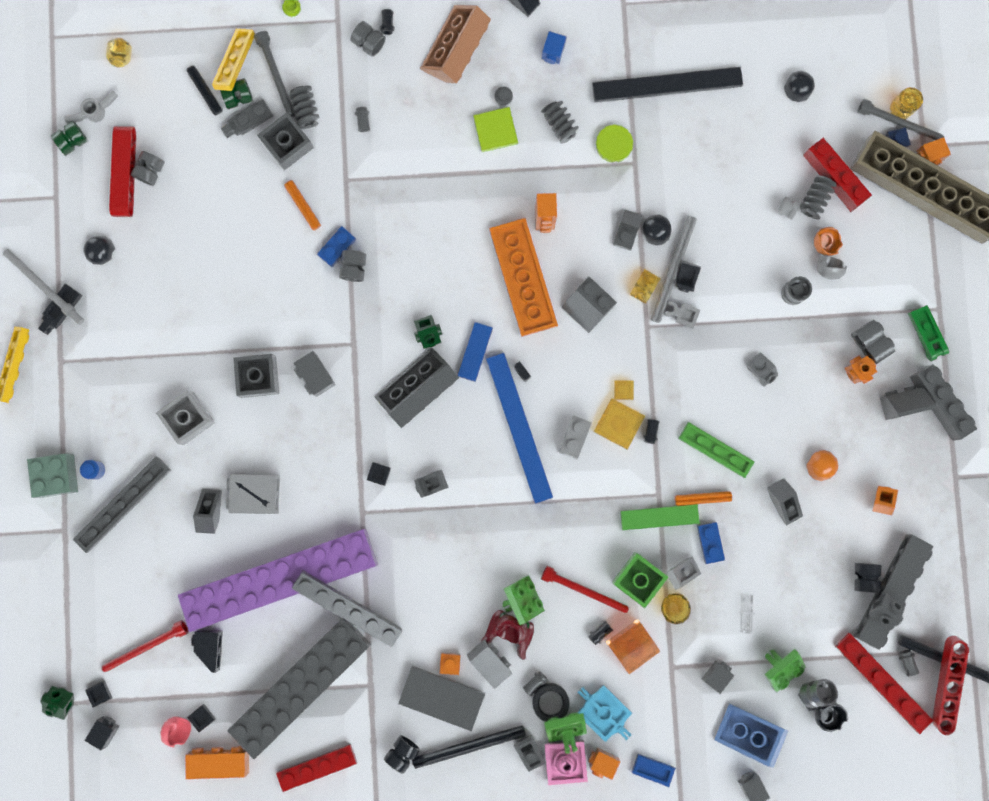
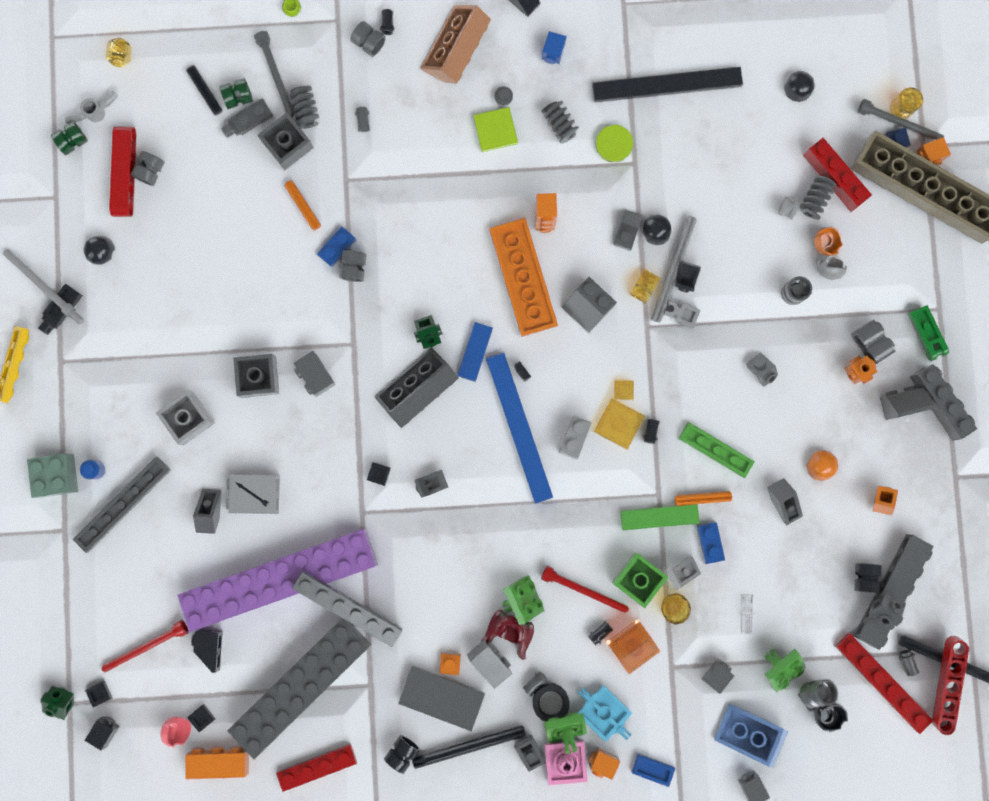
(233, 59): yellow plate -> none

